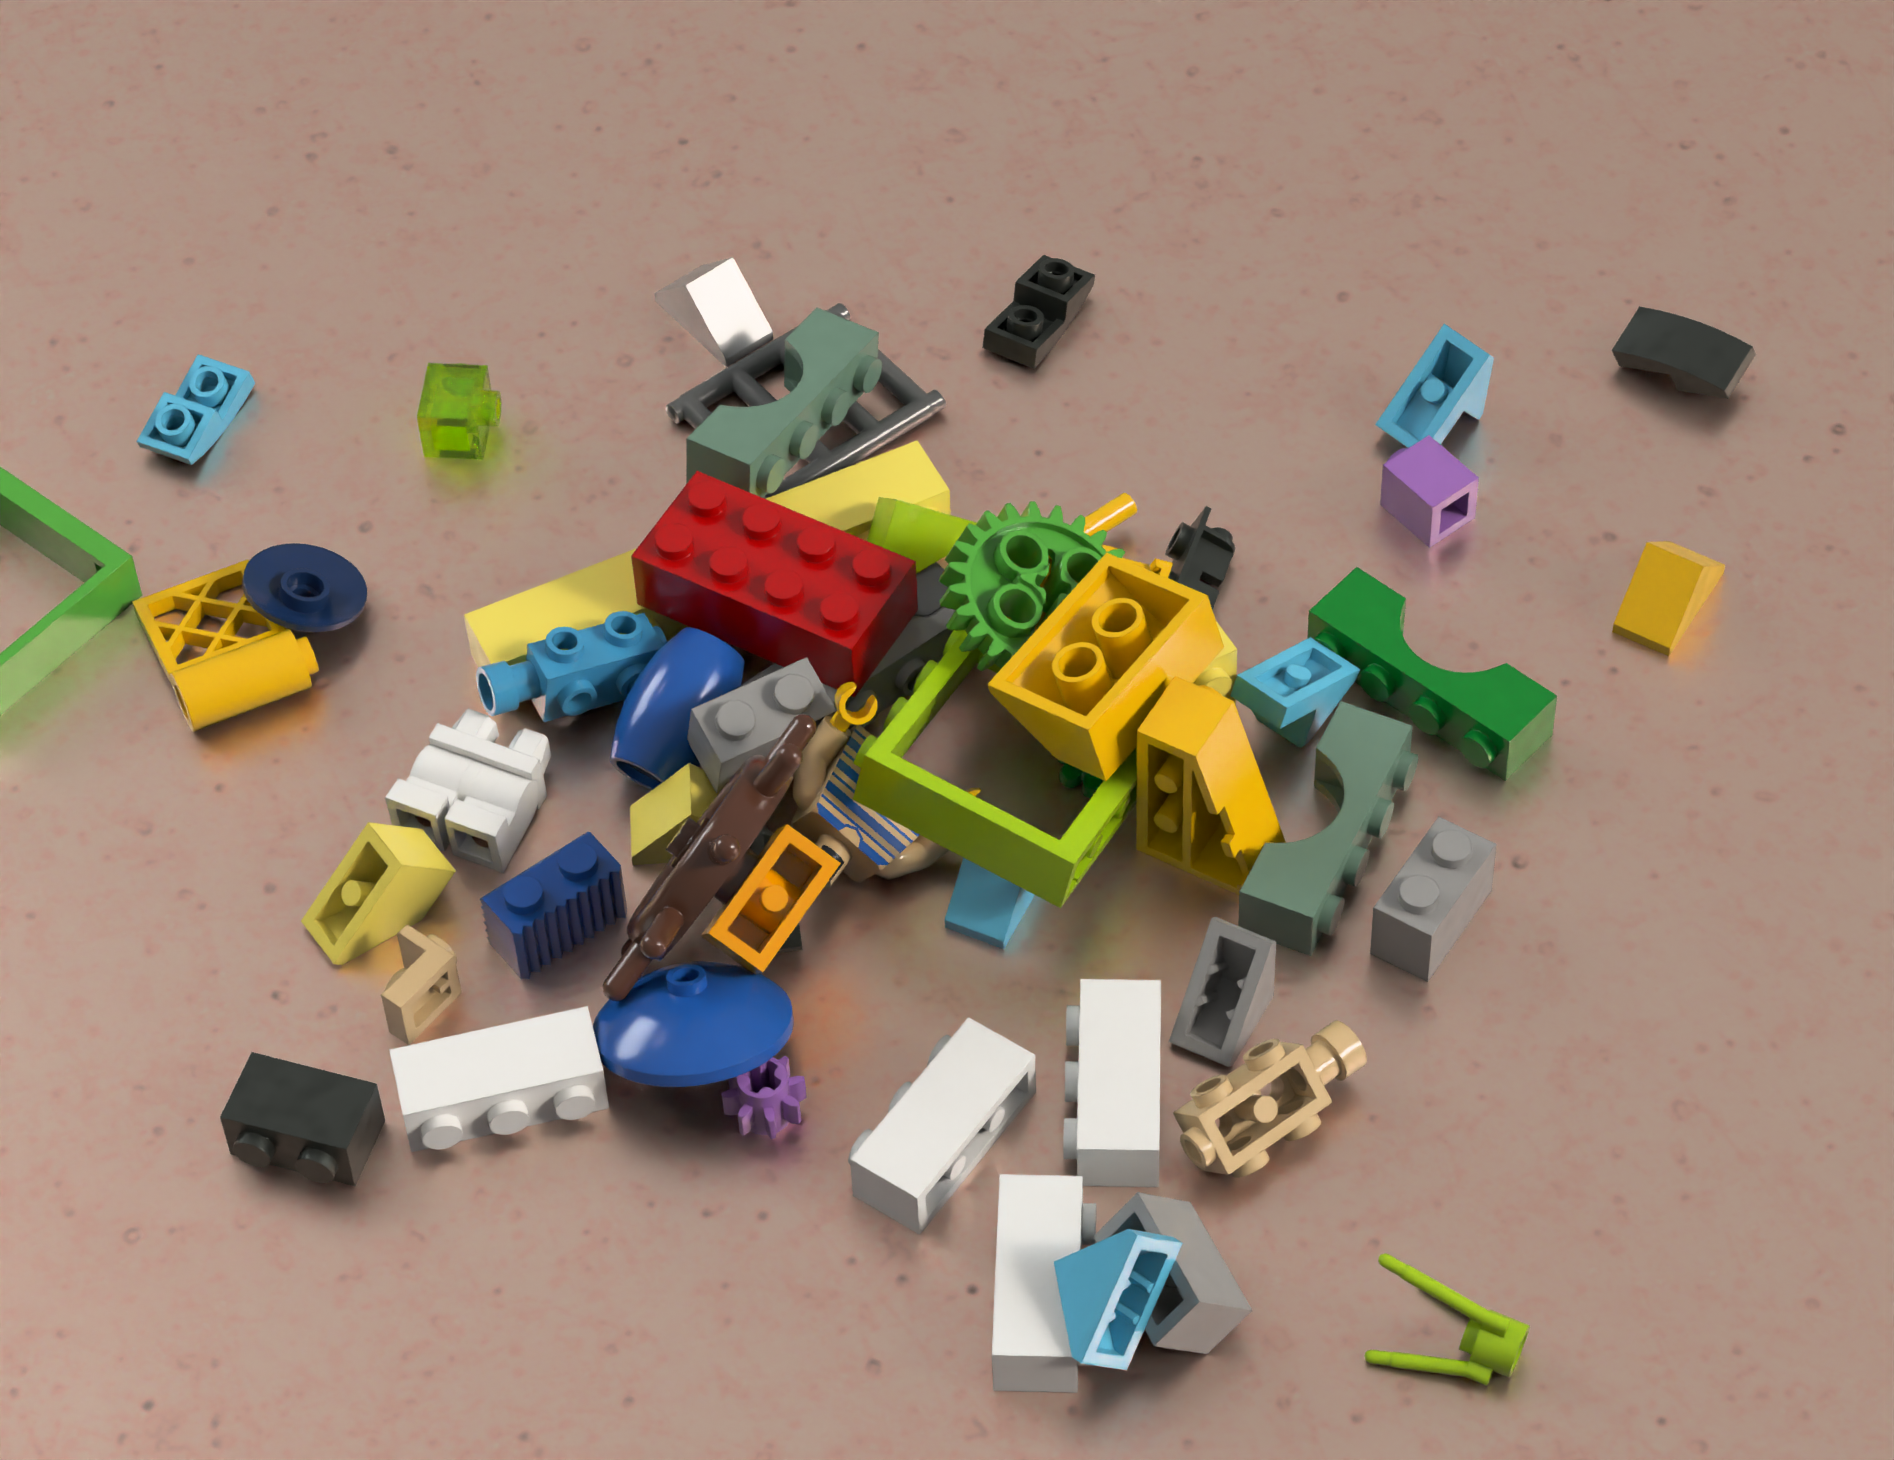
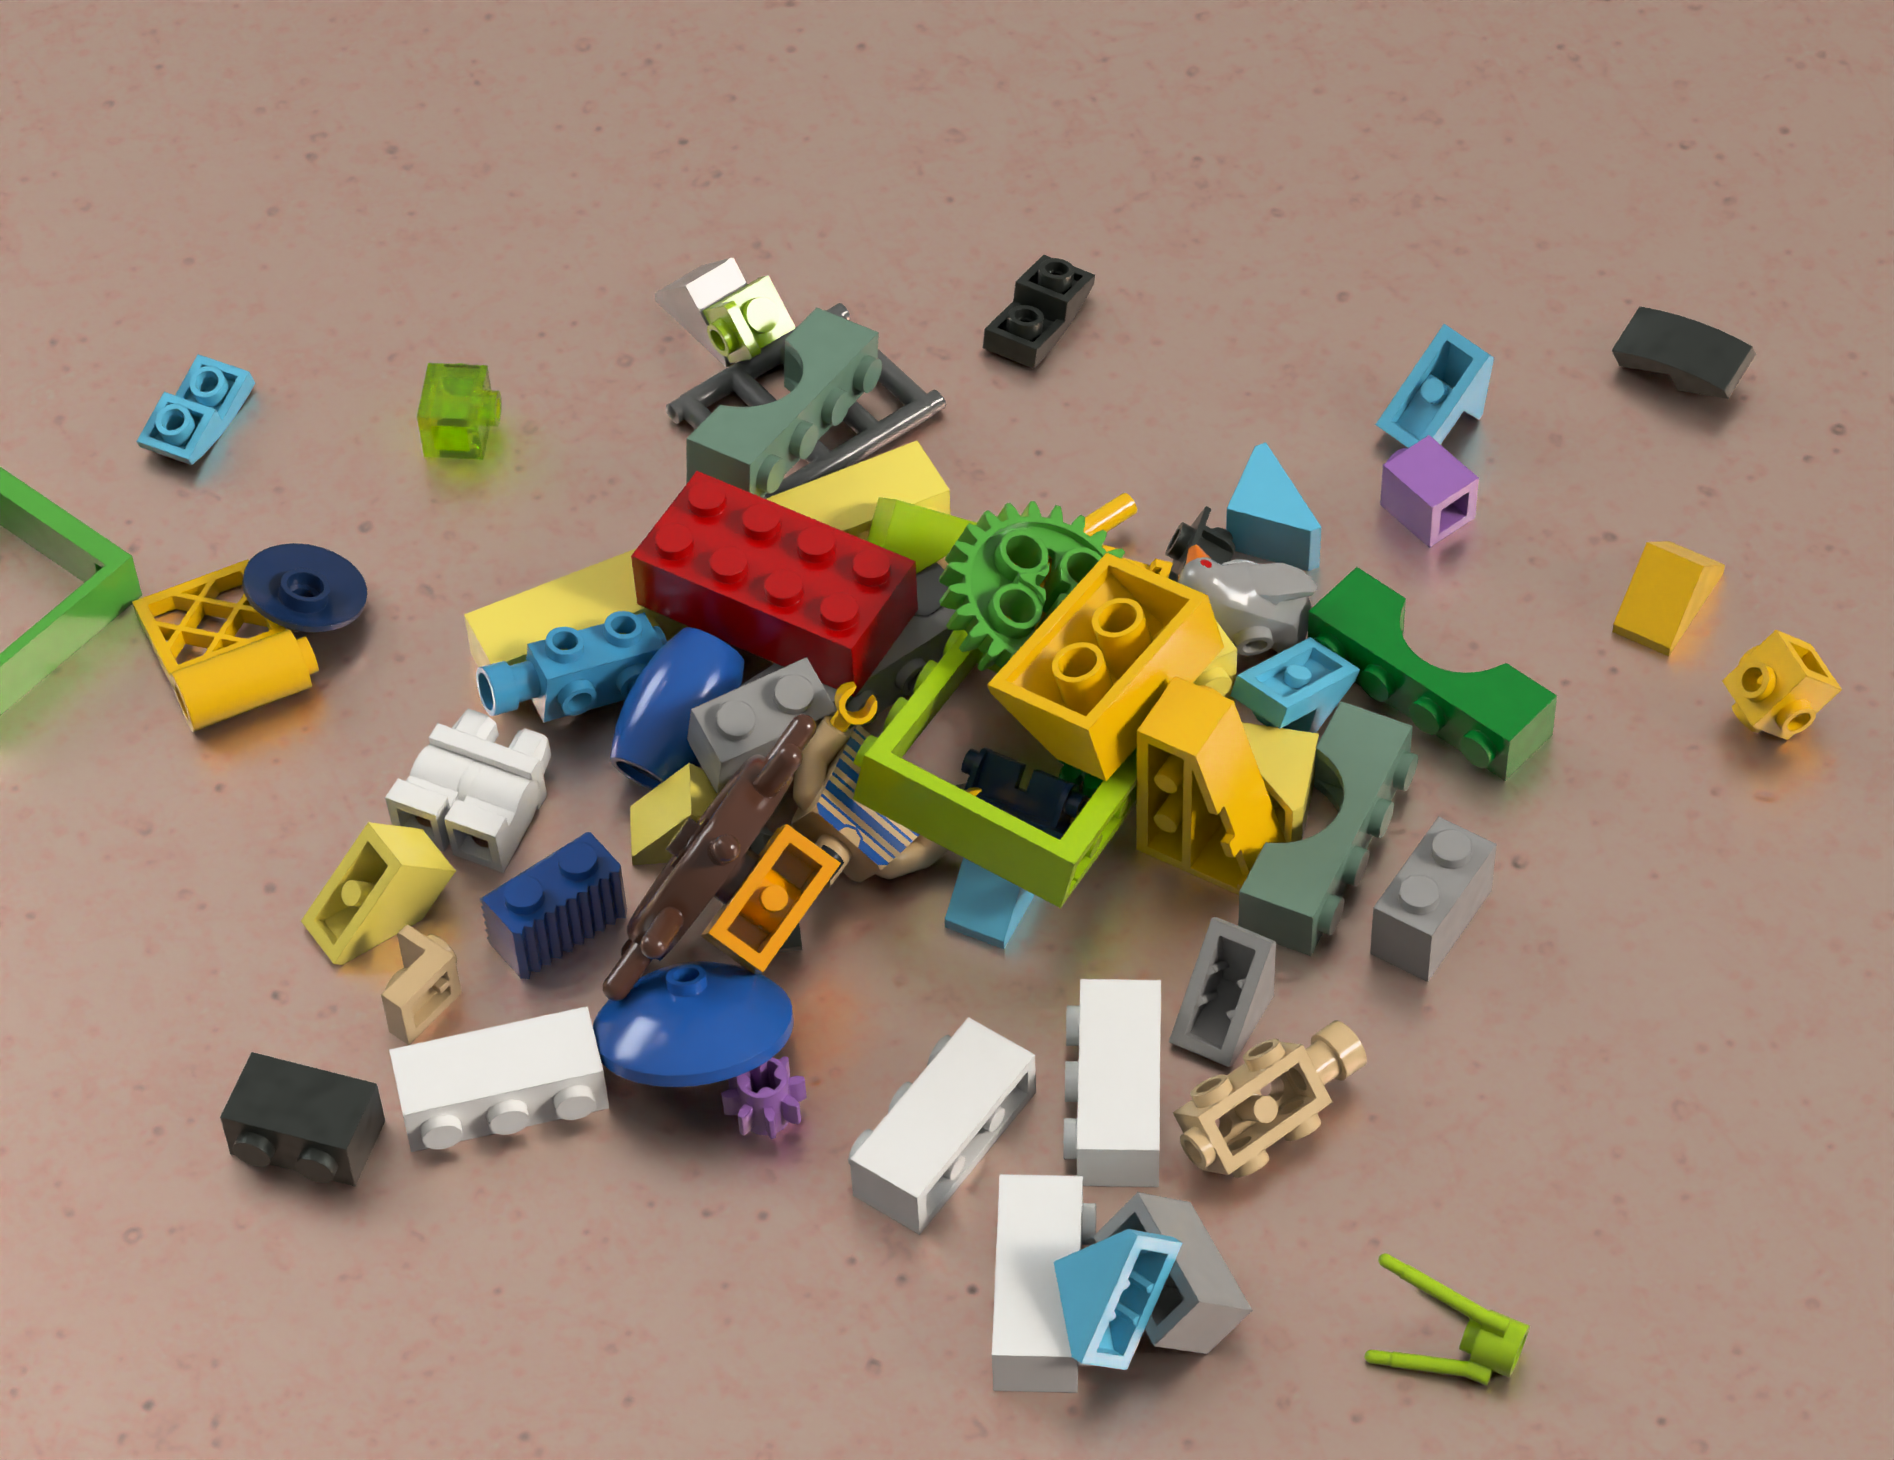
(747, 320): none -> lime bracket
(1045, 803): none -> dark blue hinge
(1253, 601): none -> light grey animal
(1271, 516): none -> medium azure slope
(1288, 773): none -> light yellow slope
(1780, 686): none -> yellow brick

